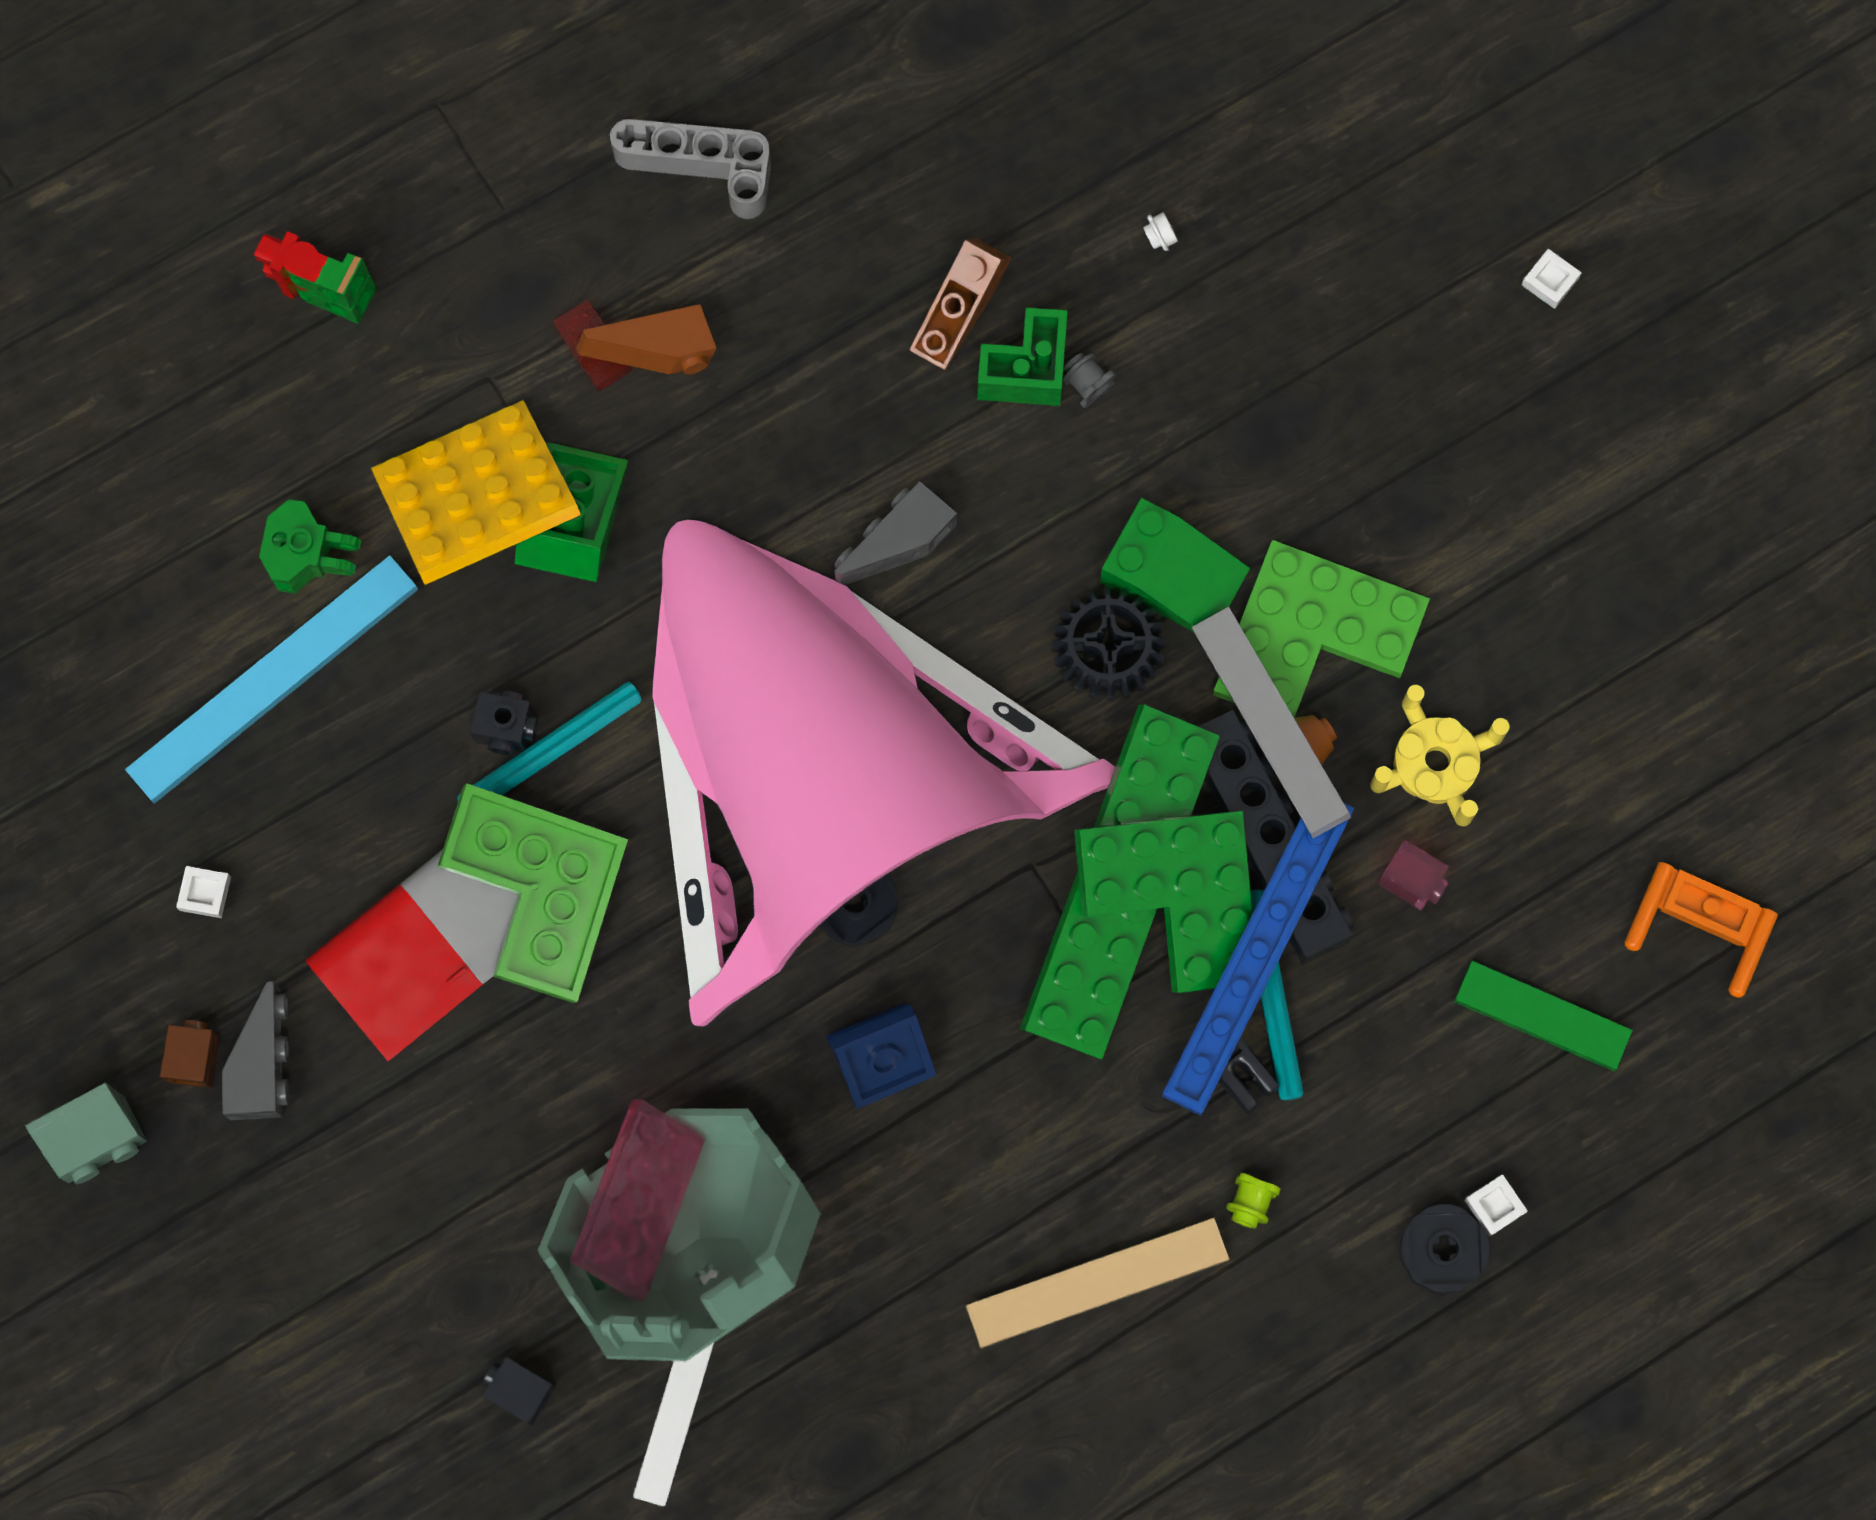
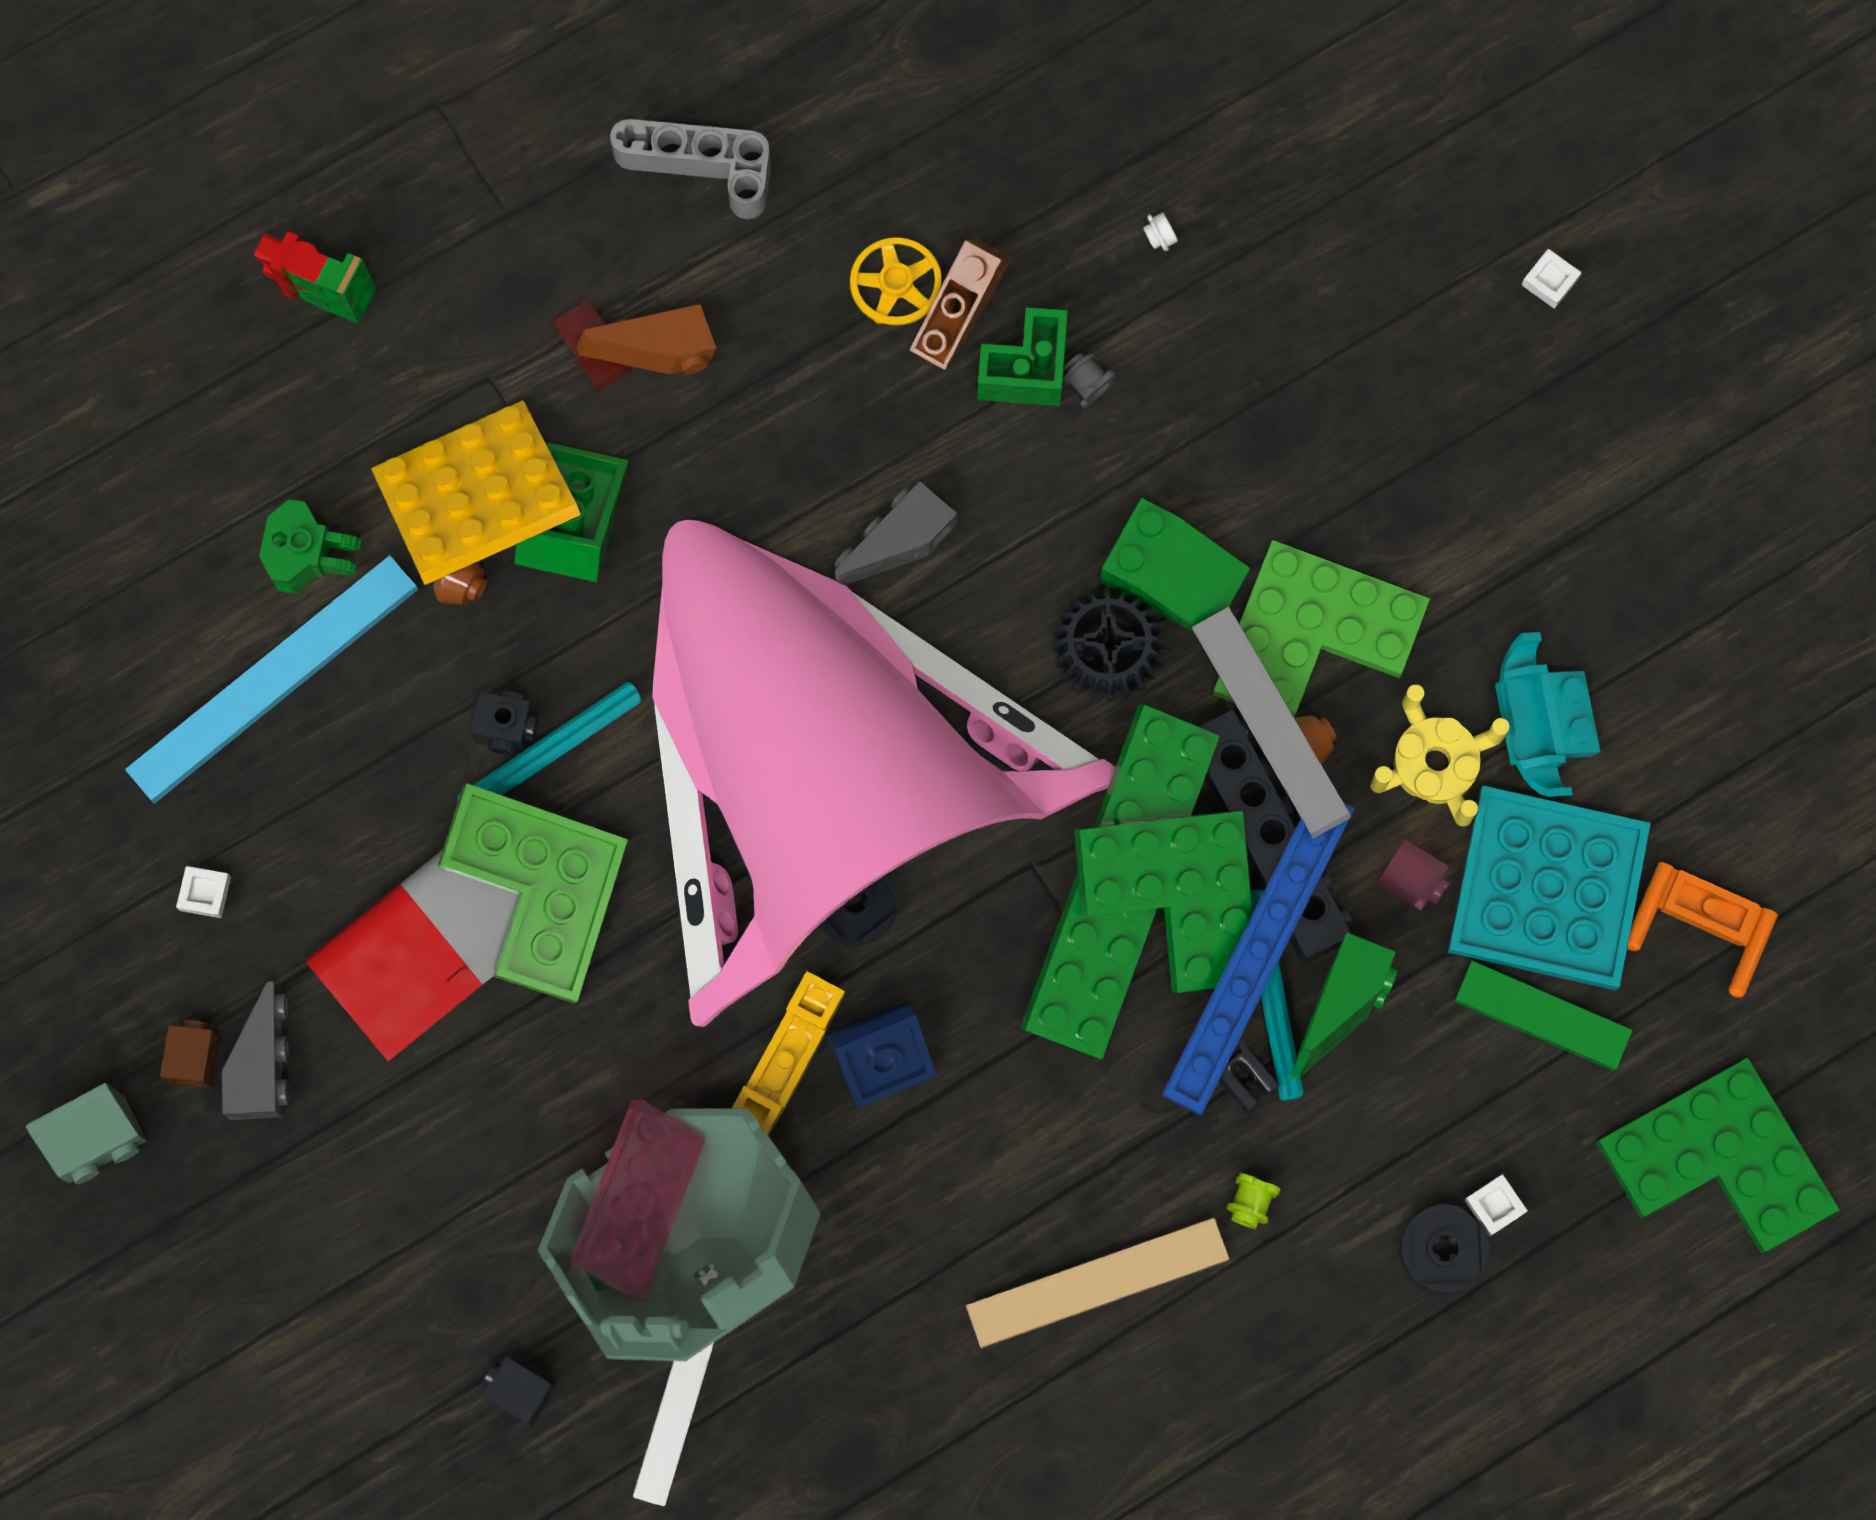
(461, 585): none -> dark orange cone
(790, 1050): none -> yellow slope
(895, 282): none -> yellow wheel
(1354, 984): none -> green slope
(1546, 716): none -> teal plate
(1549, 888): none -> teal plate
(1729, 1133): none -> green plate

